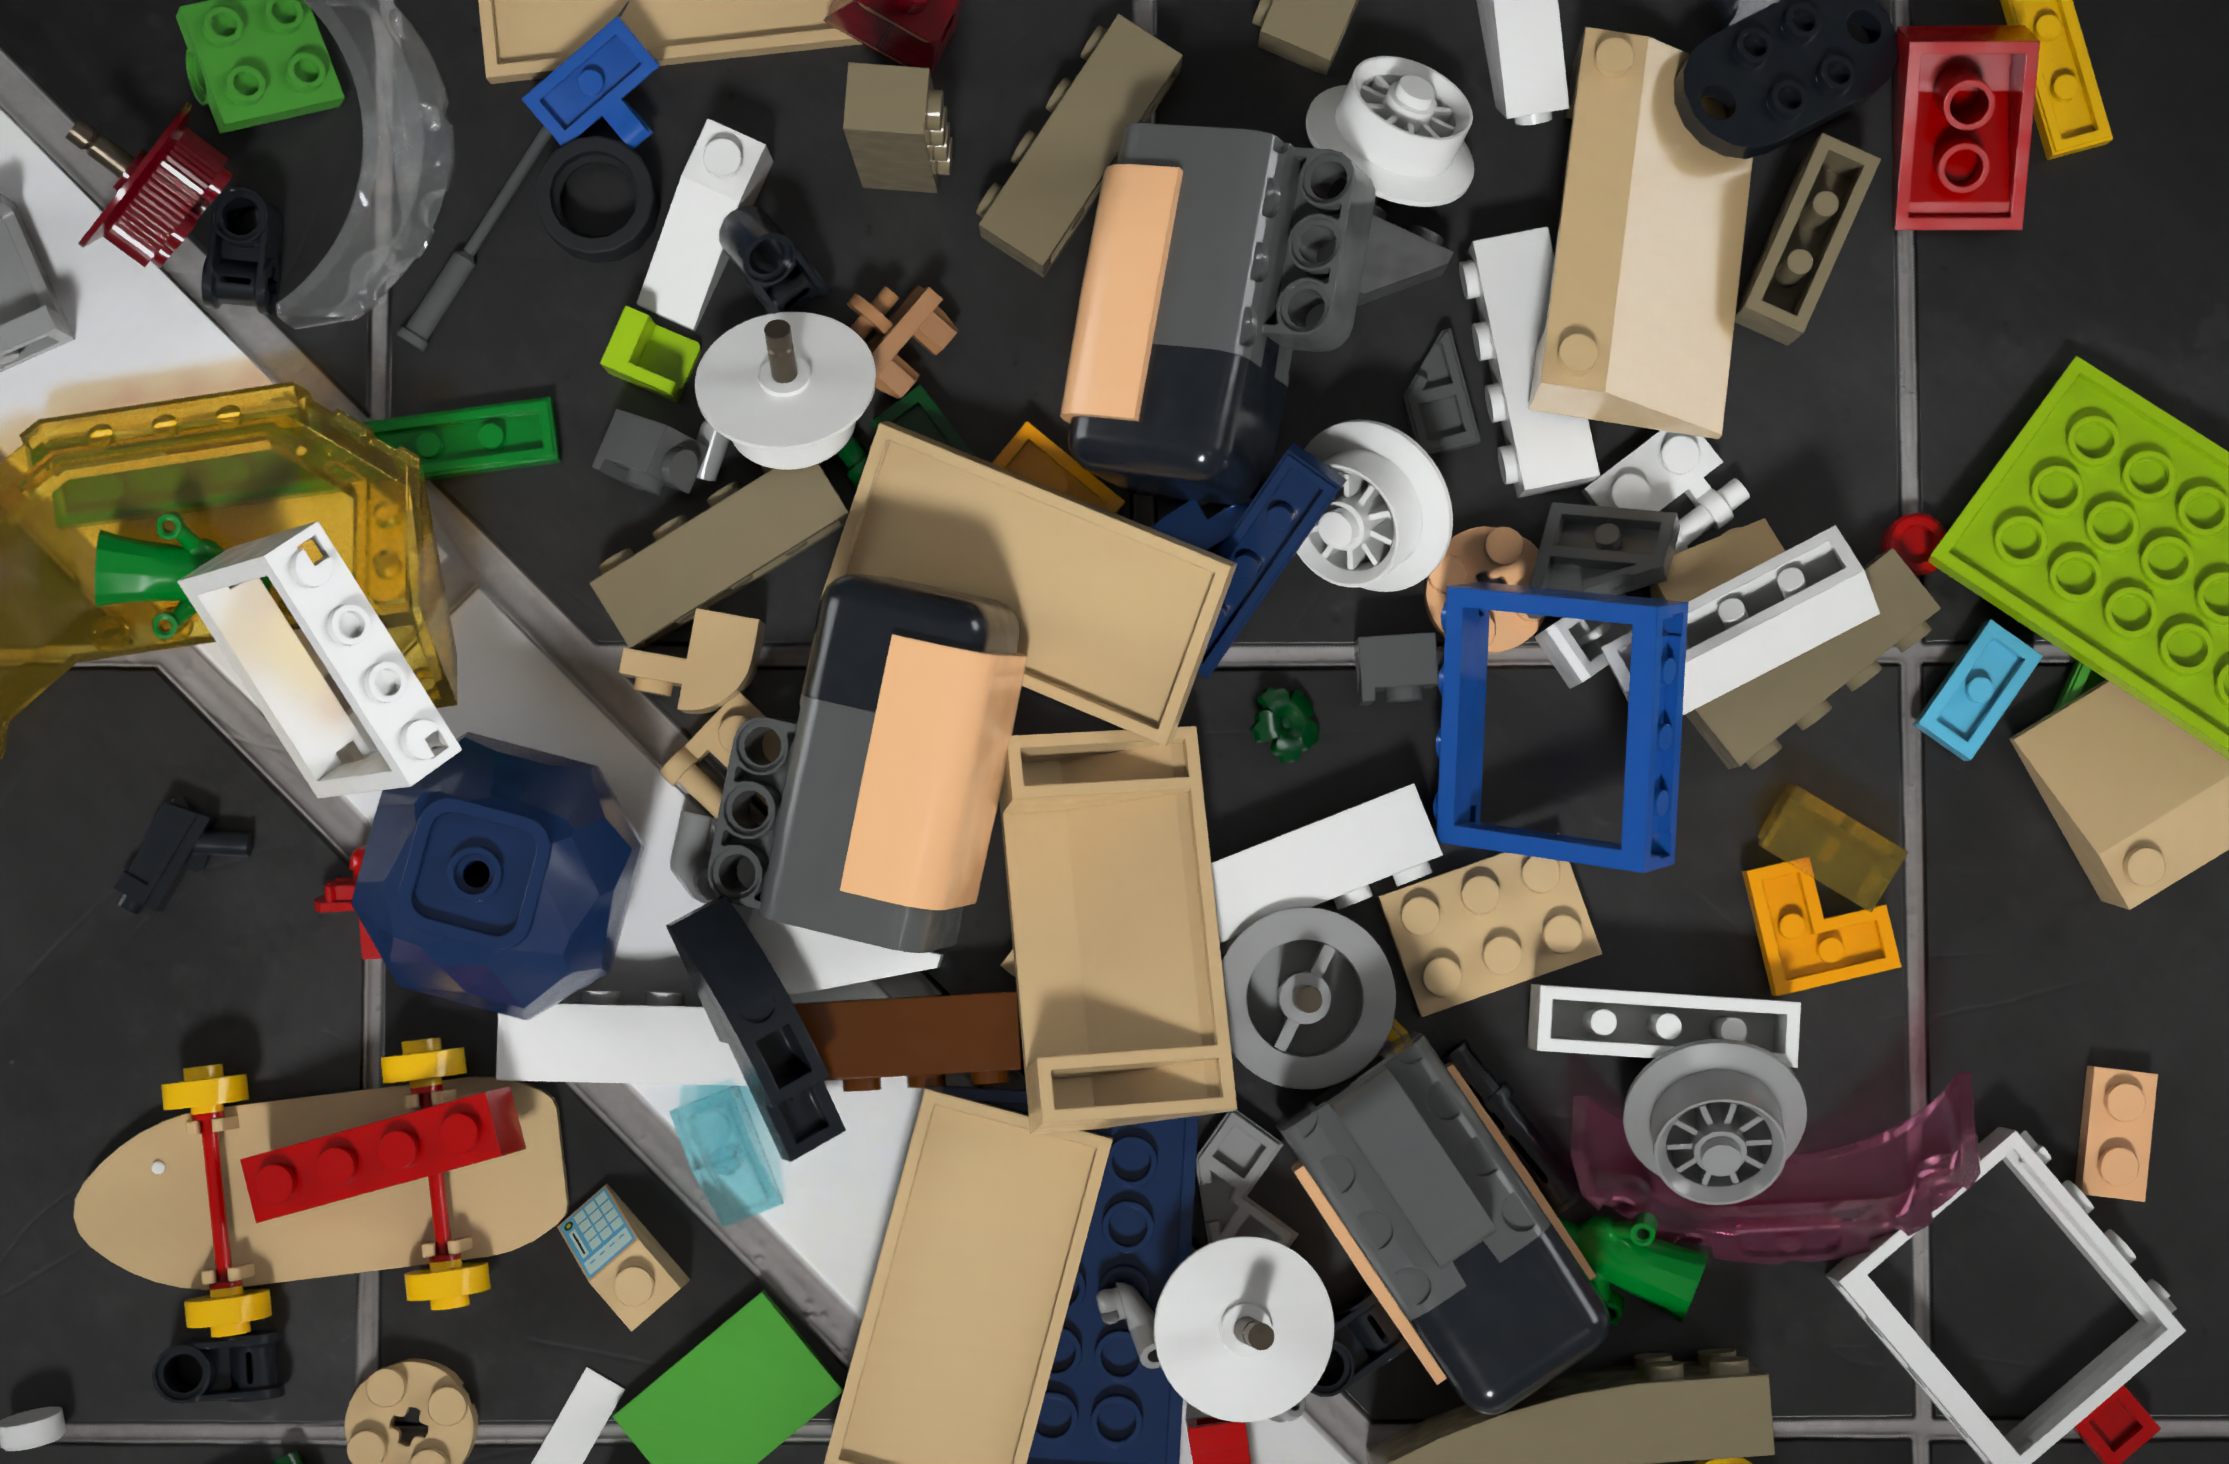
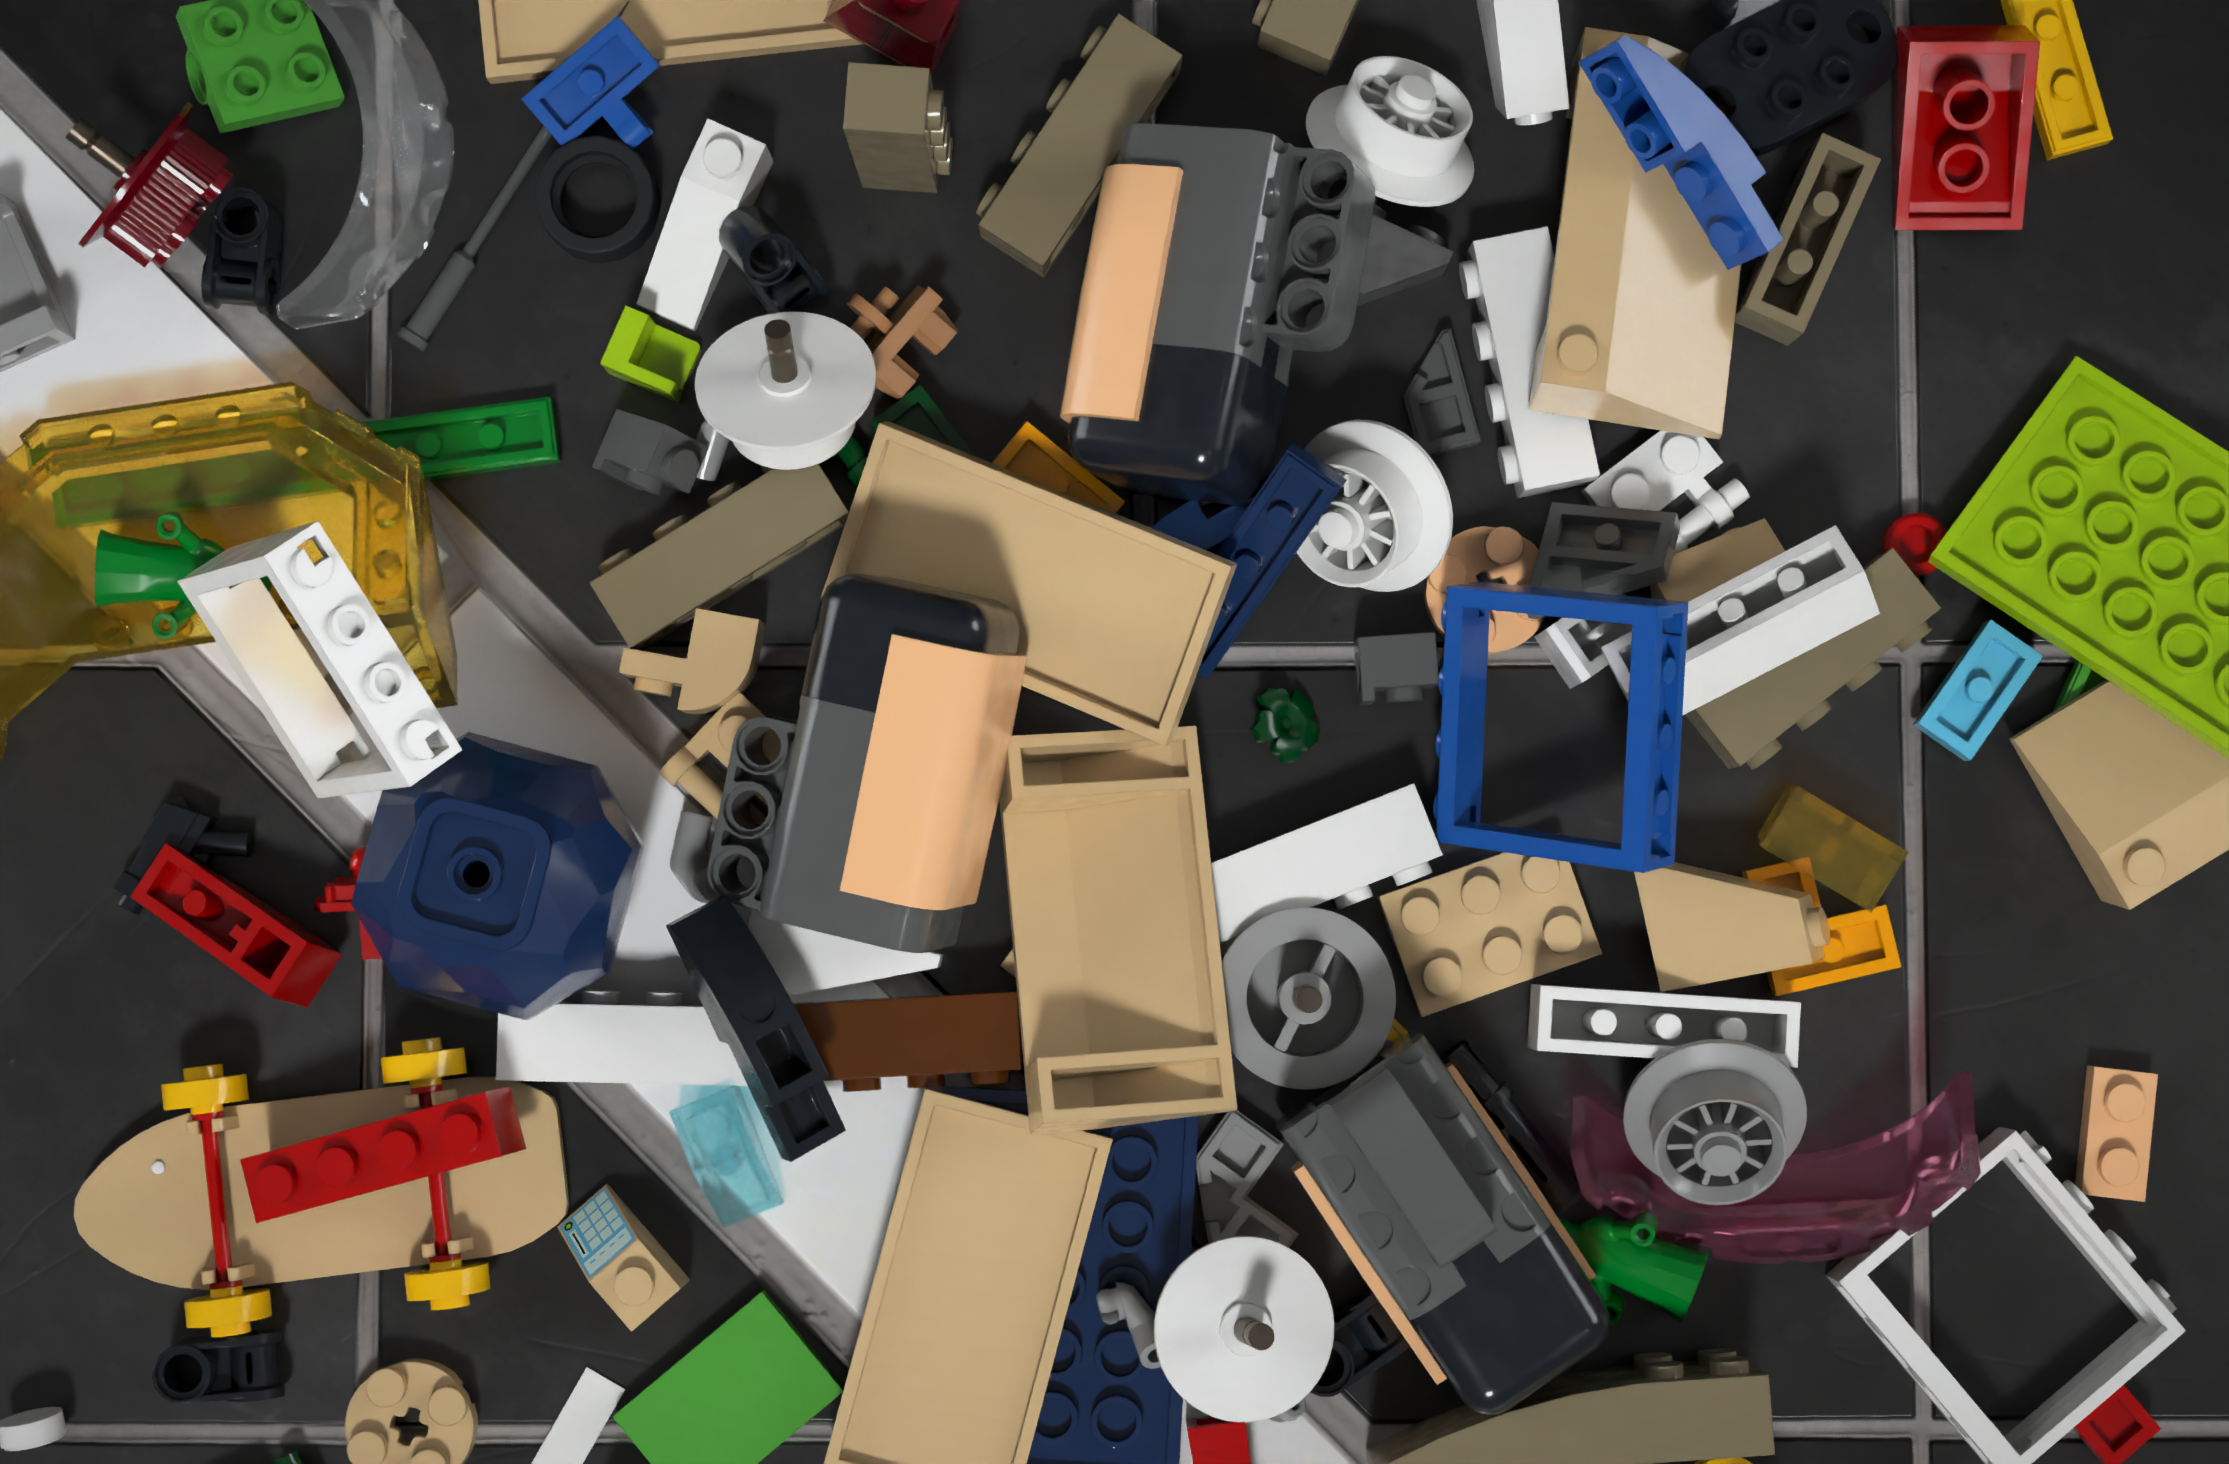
(236, 927): none -> red slope
(1679, 126): none -> blue slope
(1725, 926): none -> tan slope

